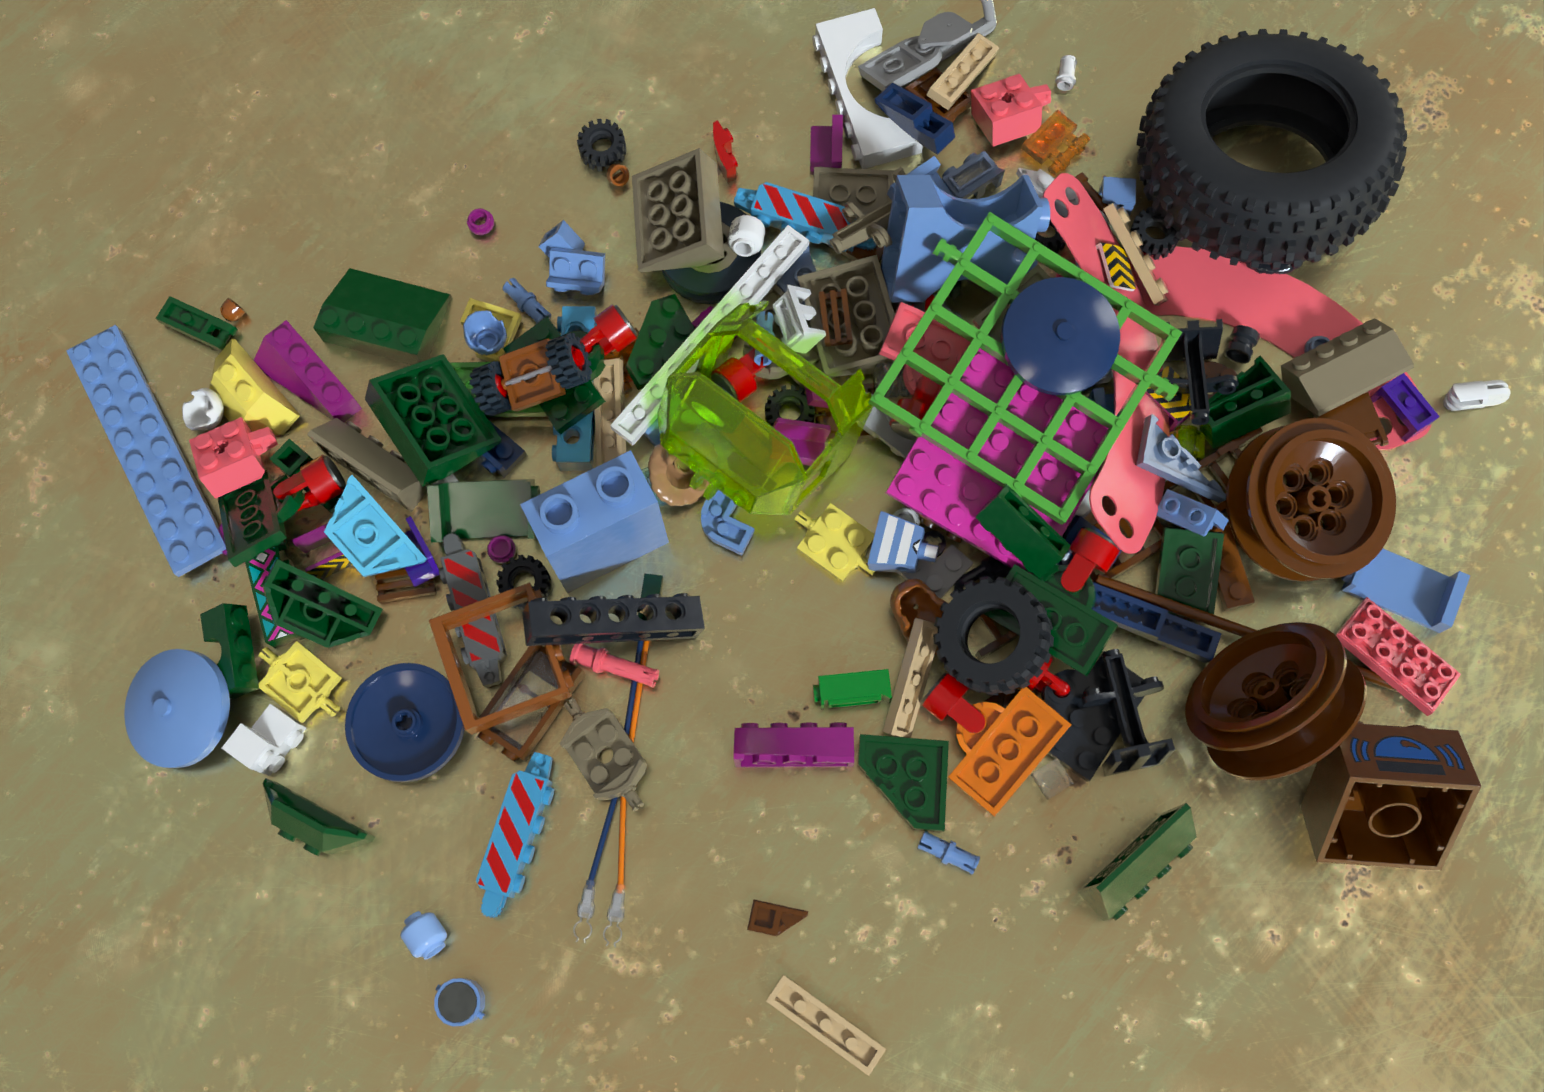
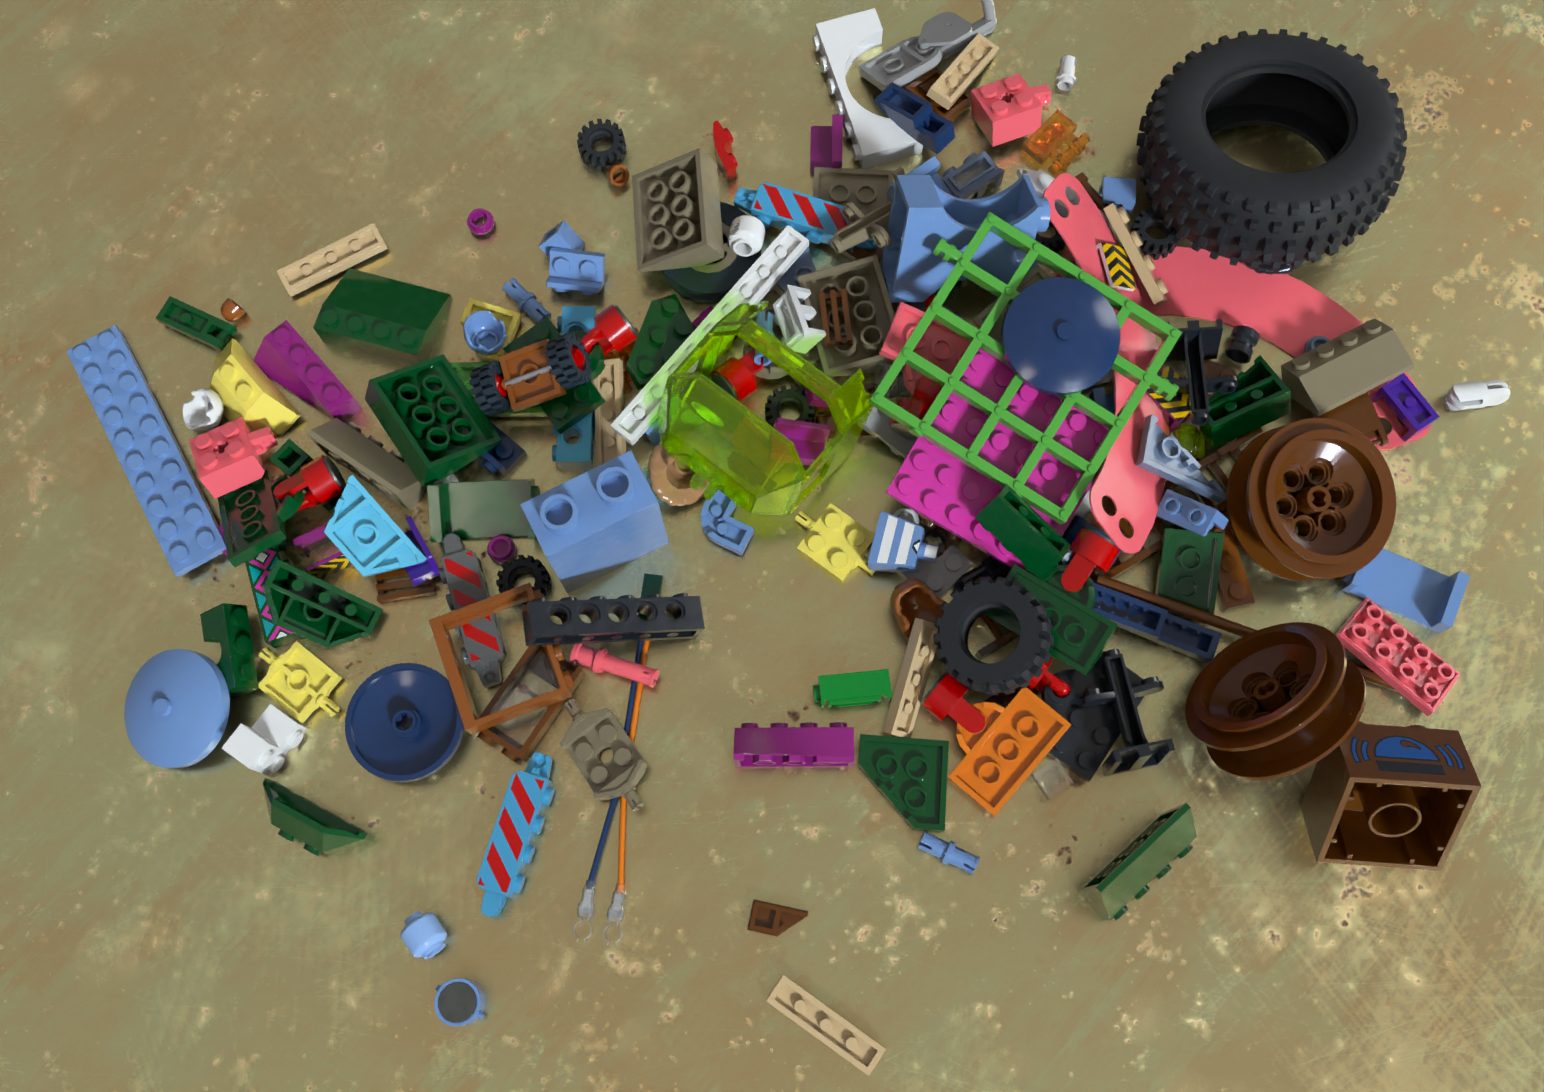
(331, 259): none -> tan plate

